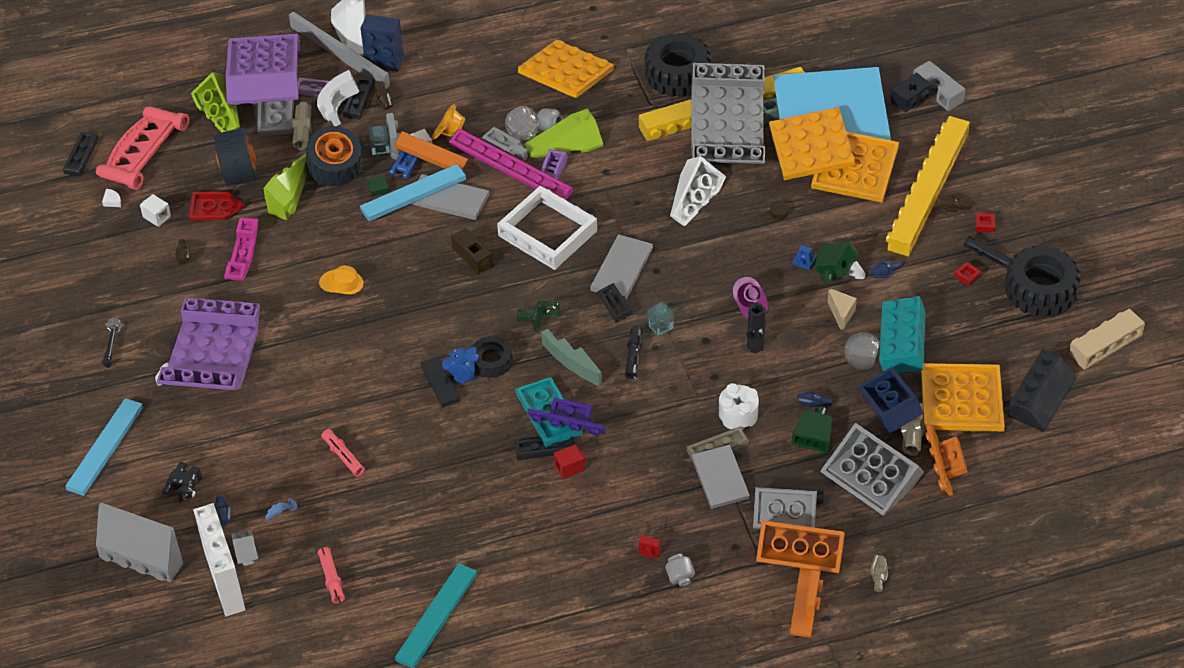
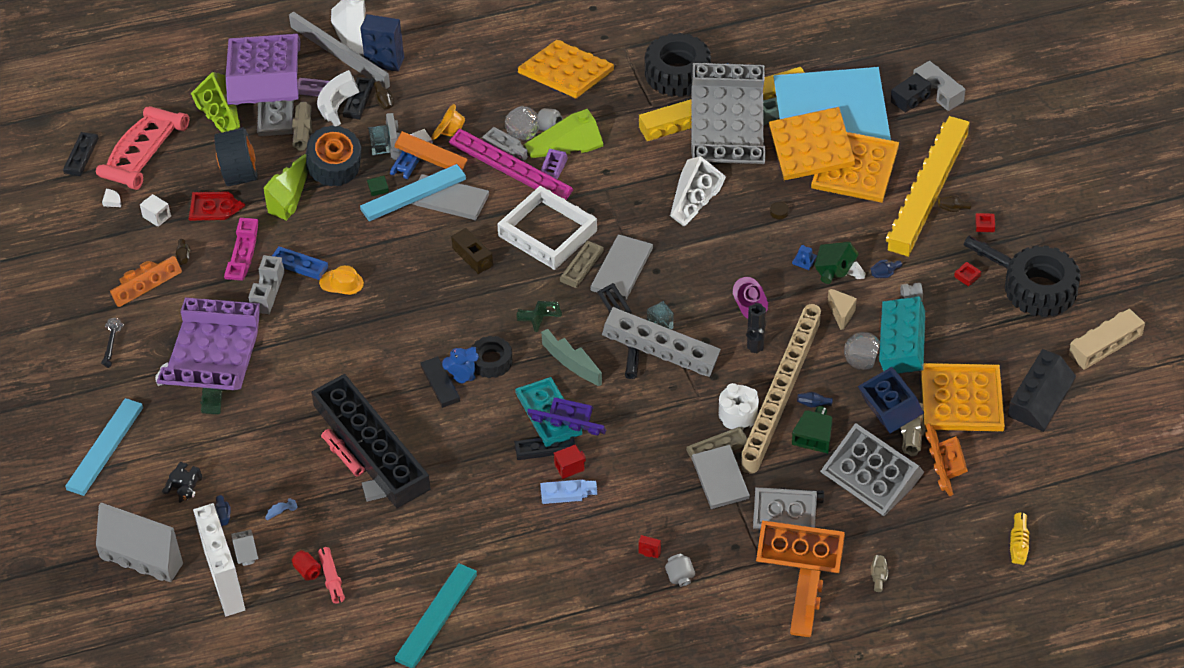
(144, 279): none -> orange bracket
(211, 400): none -> clear green bracket
(271, 275): none -> light grey arch
(301, 263): none -> blue plate
(306, 565): none -> red brick
(371, 441): none -> black brick
(372, 491): none -> light grey tile
(567, 491): none -> light blue hinge
(581, 264): none -> dark tan tile
(661, 342): none -> light grey brick
(780, 389): none -> tan beam
(909, 291): none -> light grey wheel
(1019, 540): none -> yellow hinge

